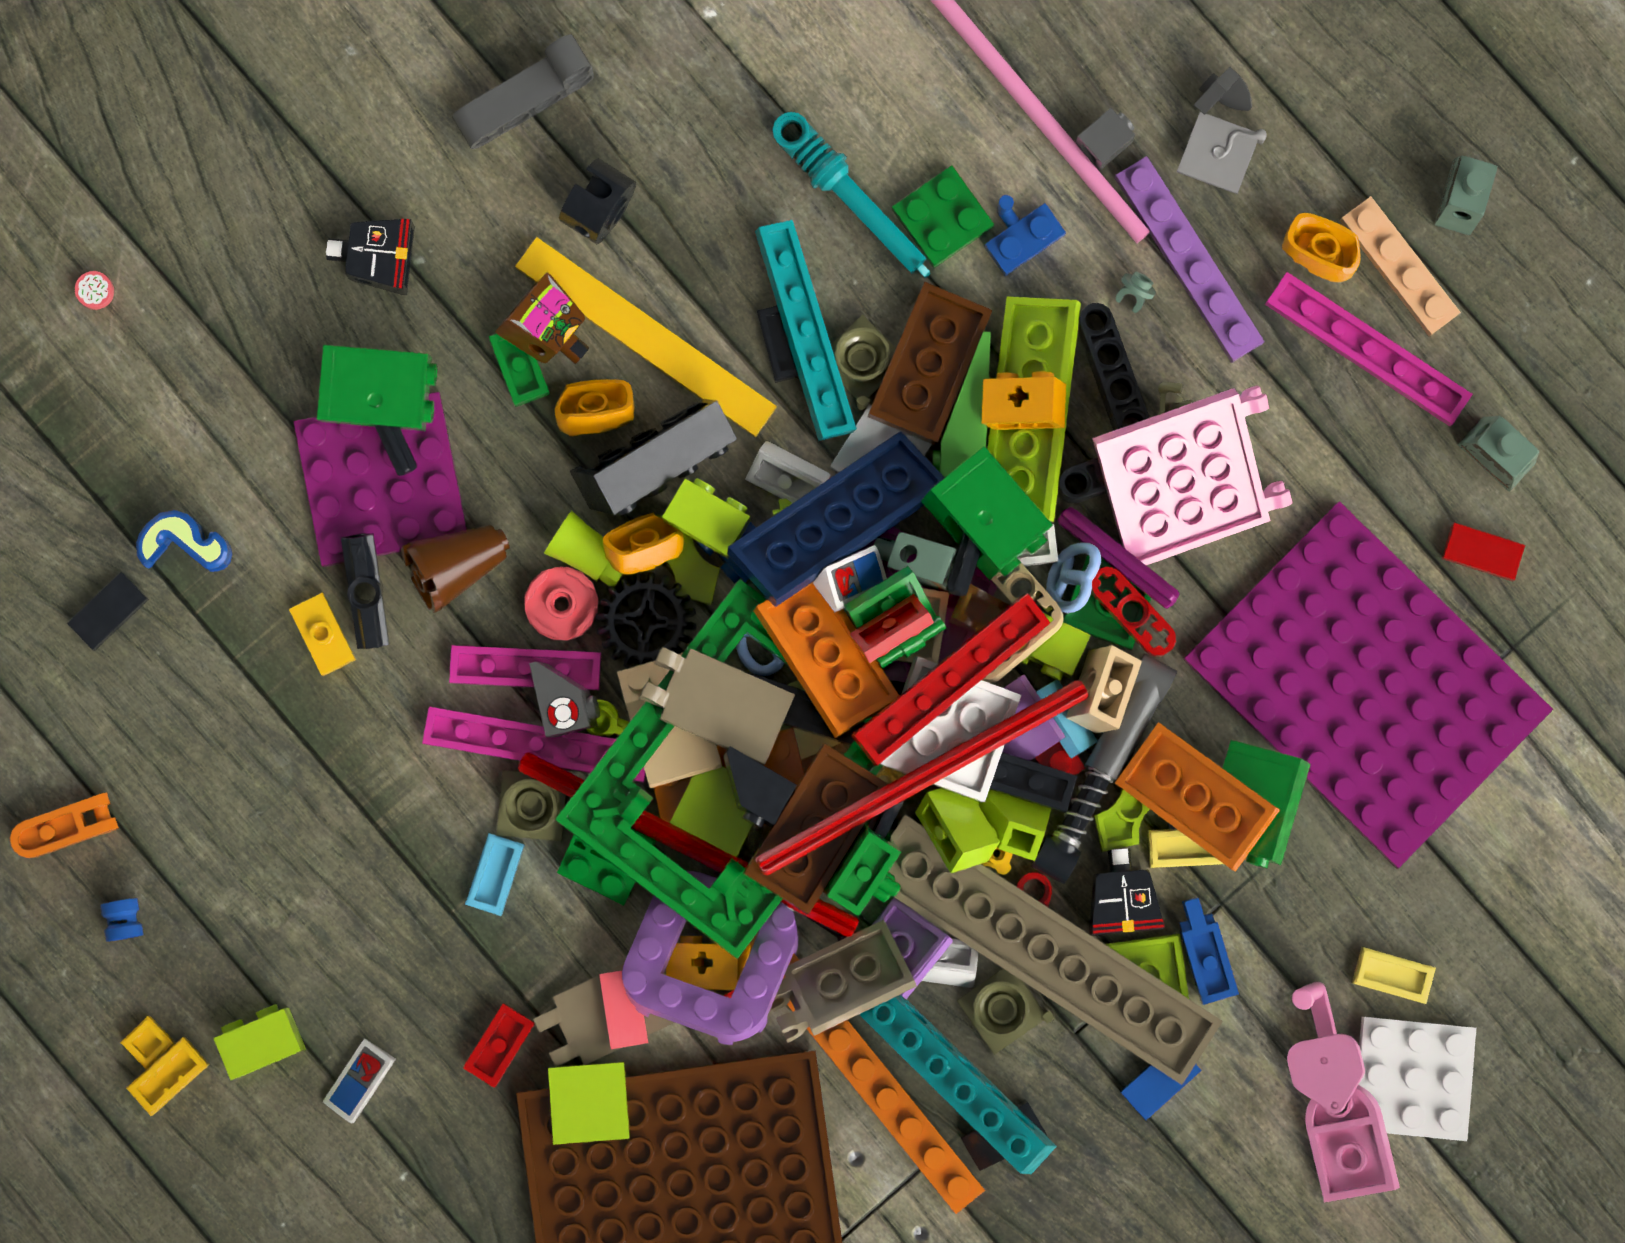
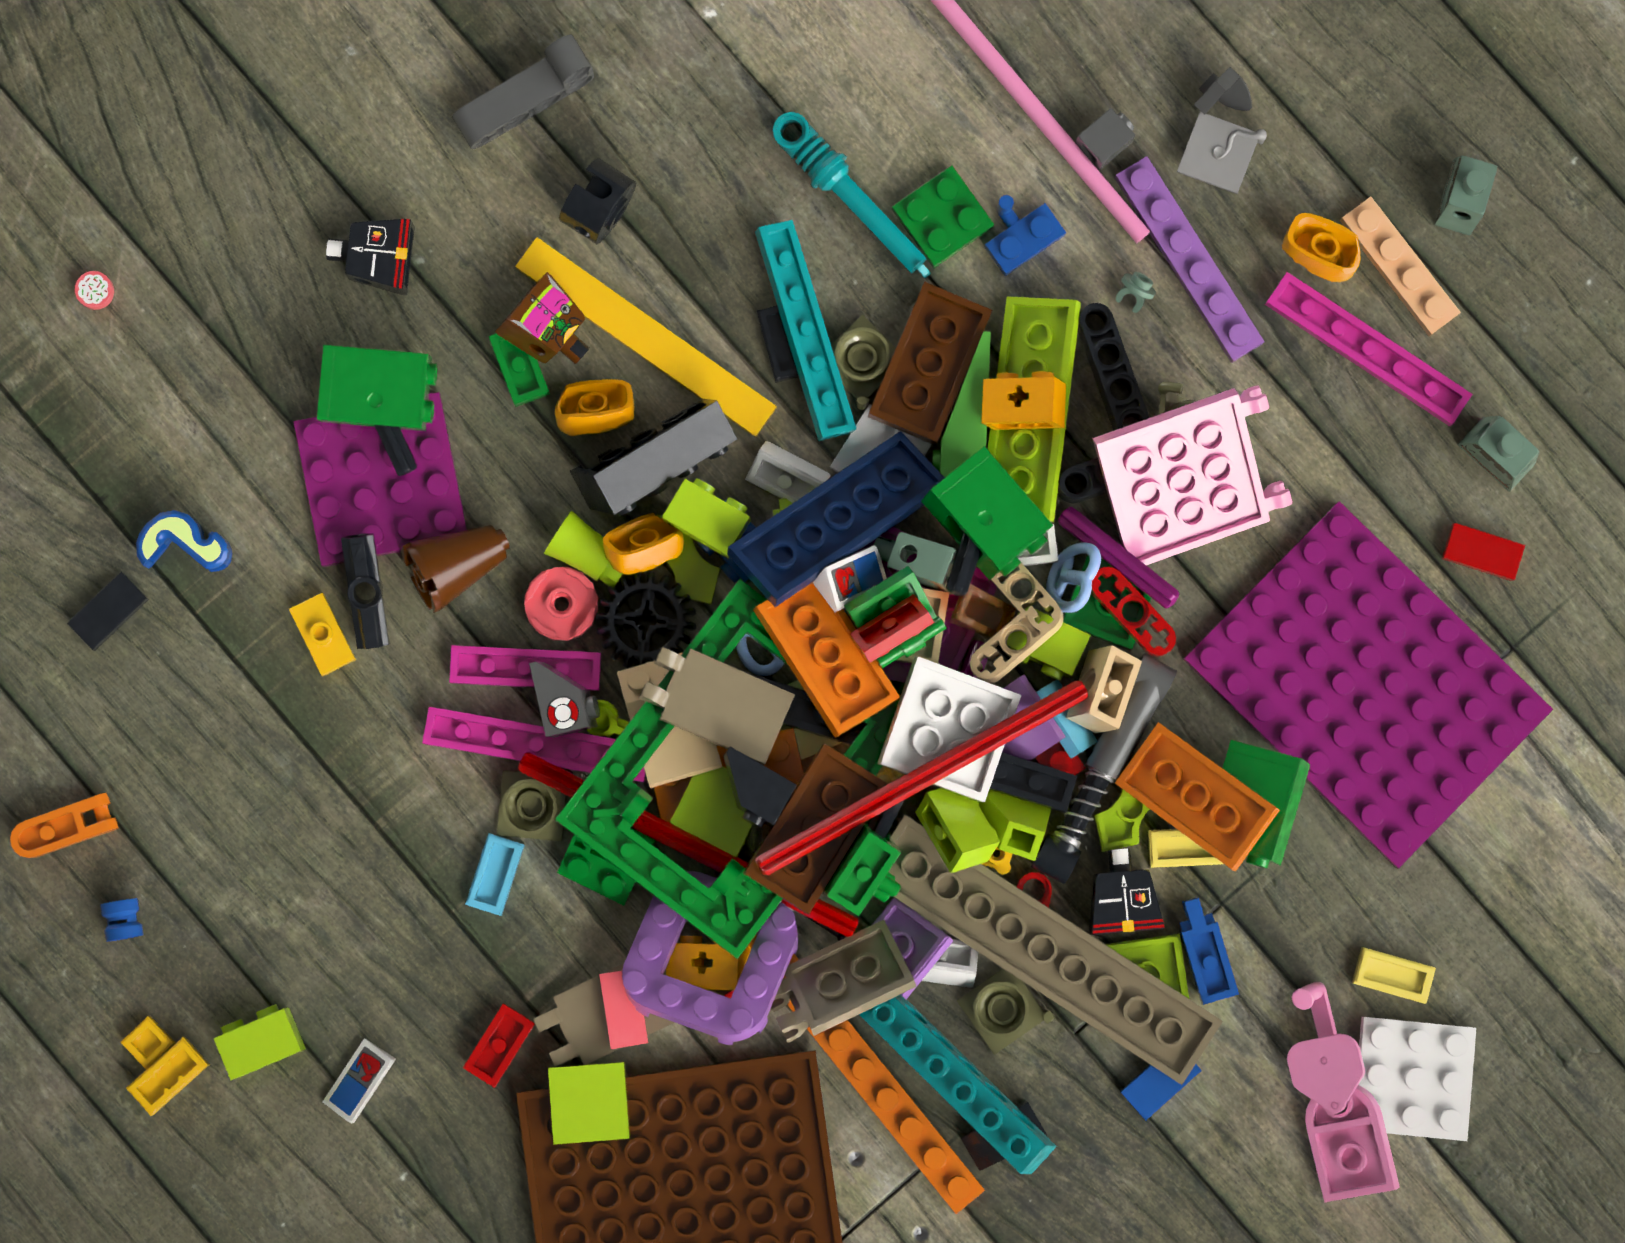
(950, 679): red plate -> none

